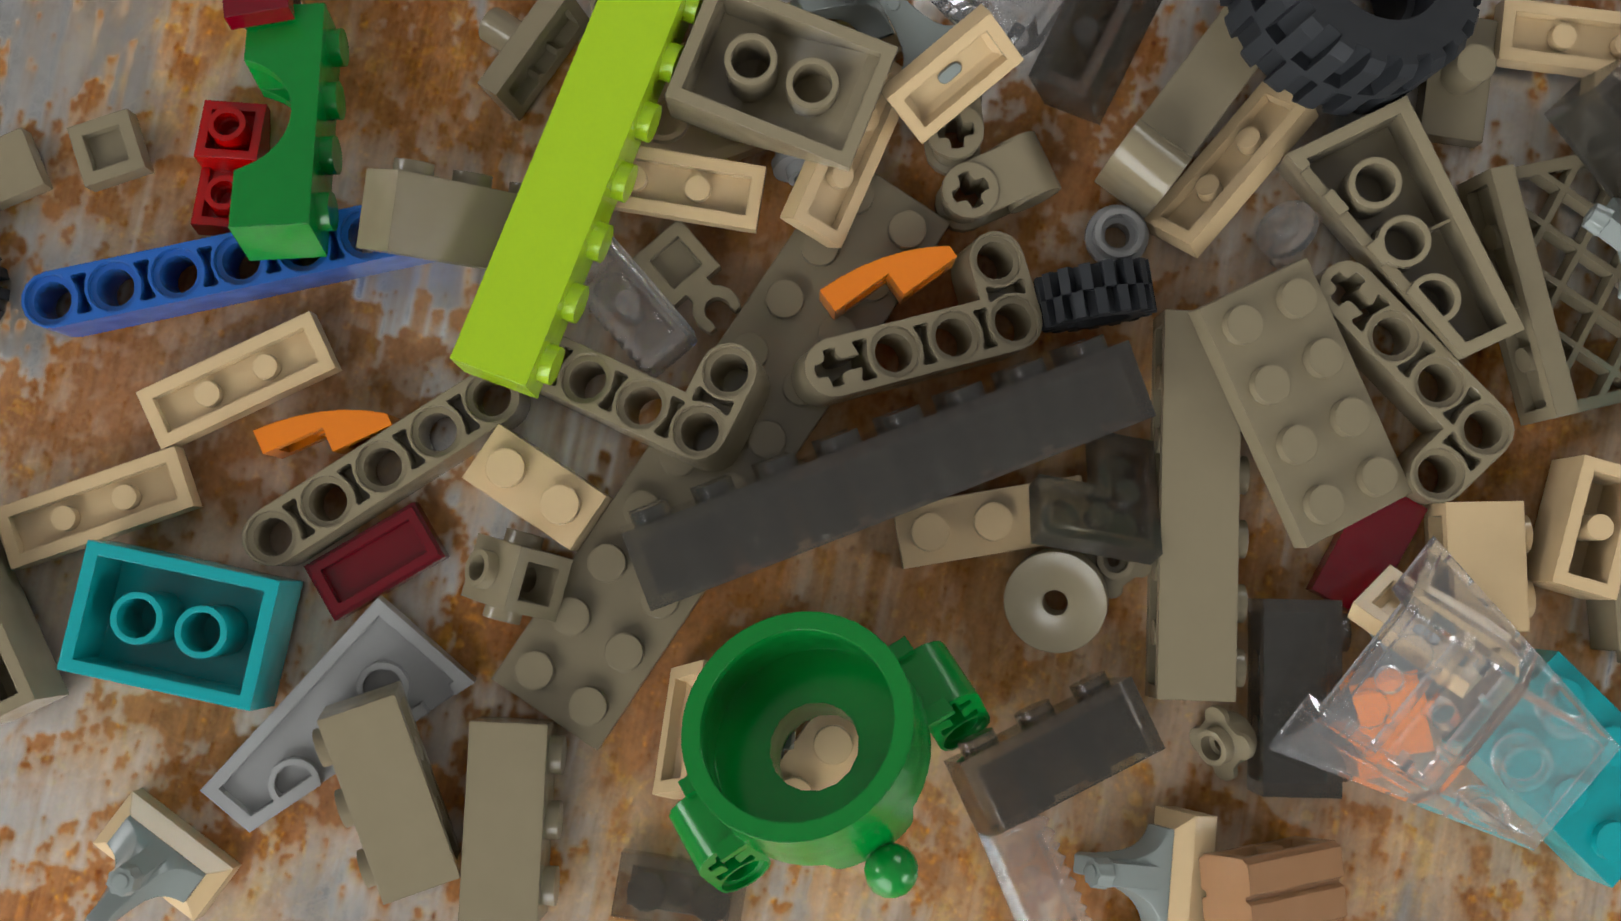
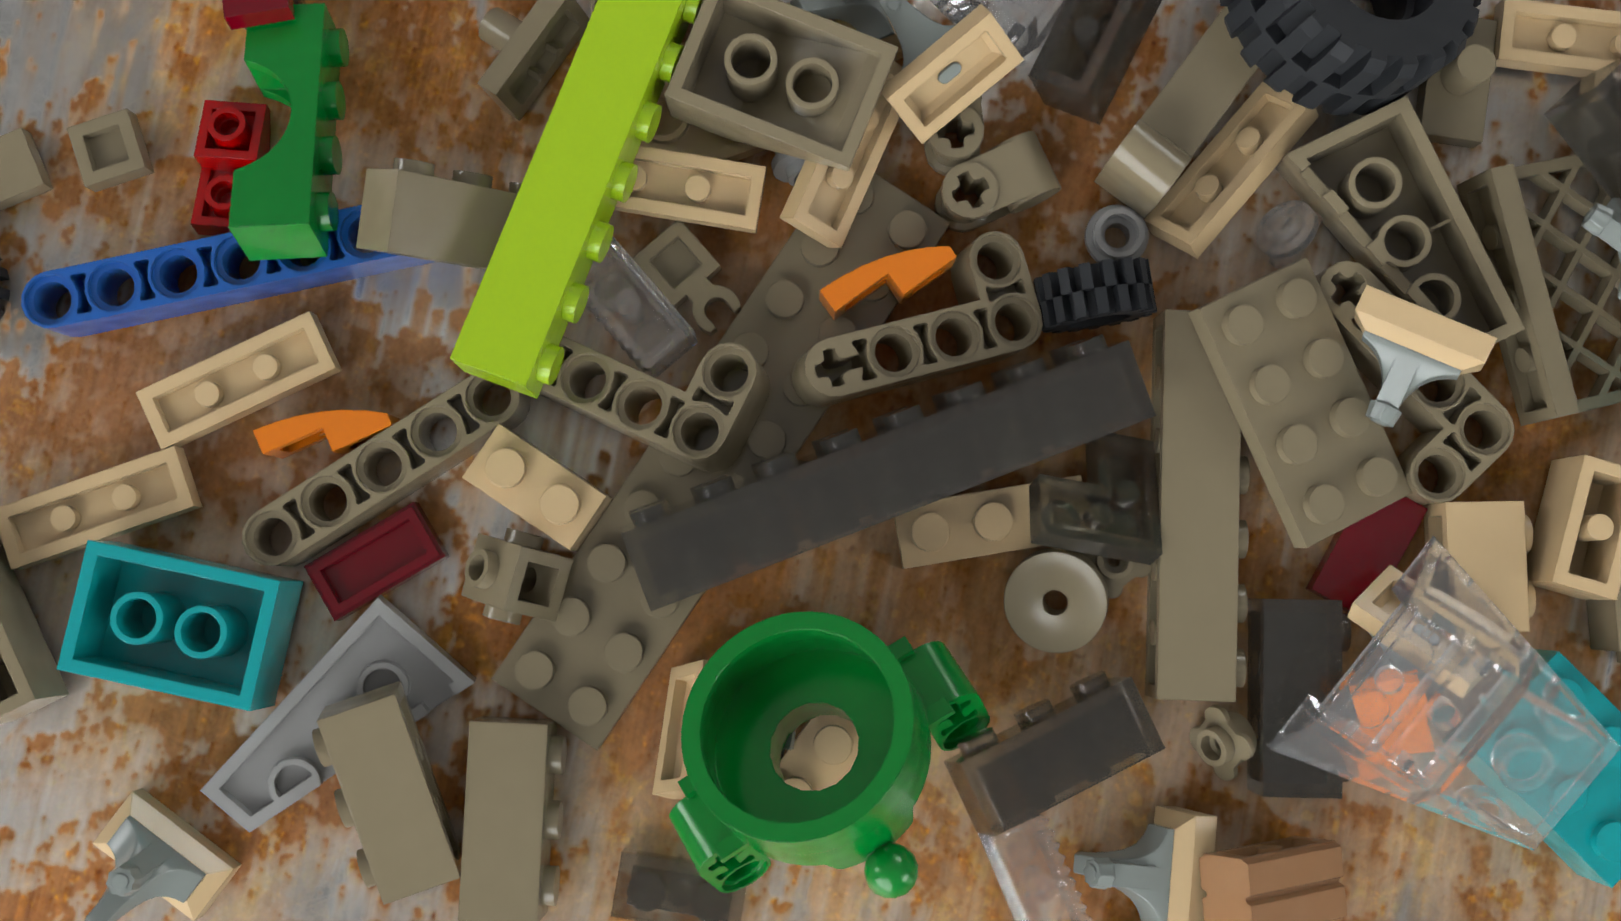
(1414, 349): none -> tan piece

